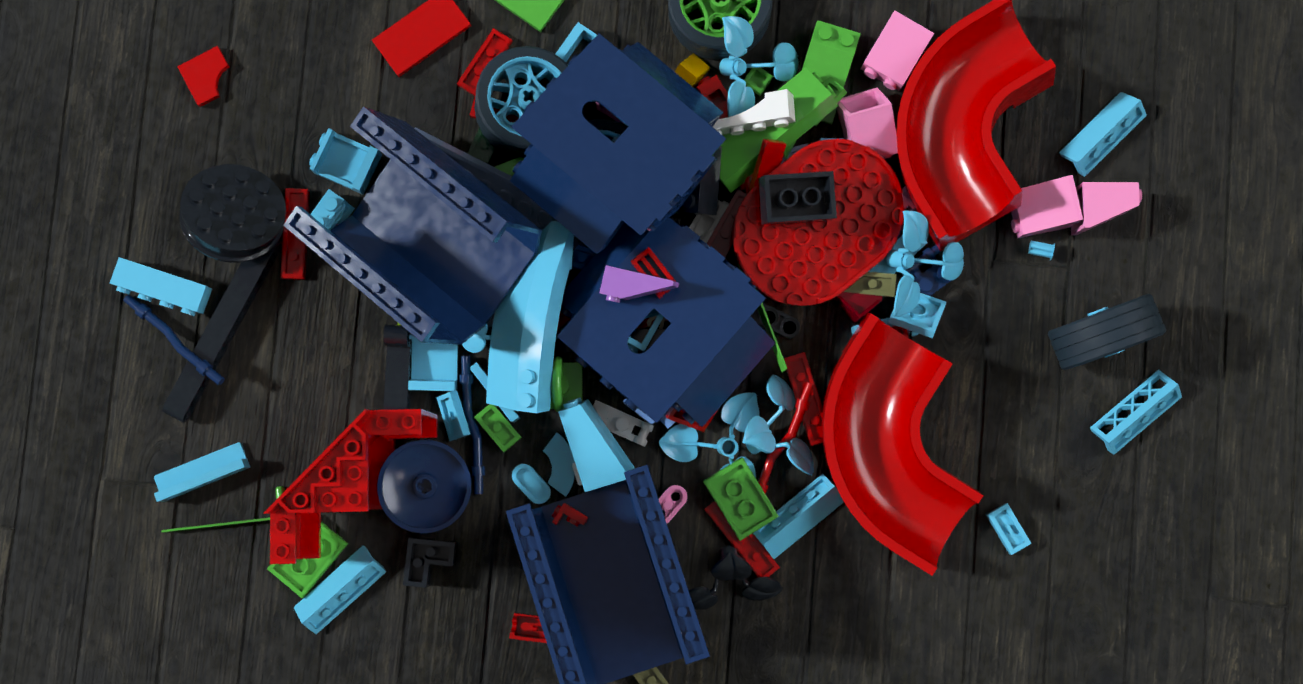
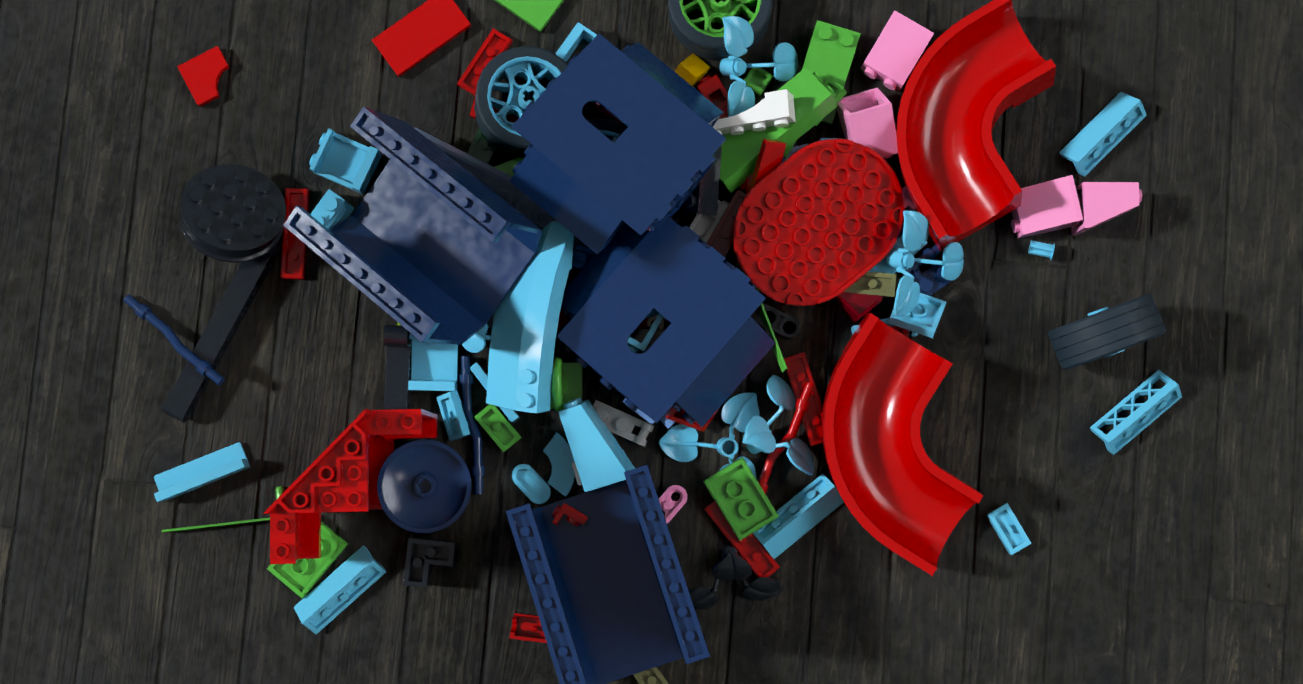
(160, 285): medium azure brick -> none
(629, 285): medium lavender slope -> none
(641, 256): red tile -> none
(797, 197): black brick -> none

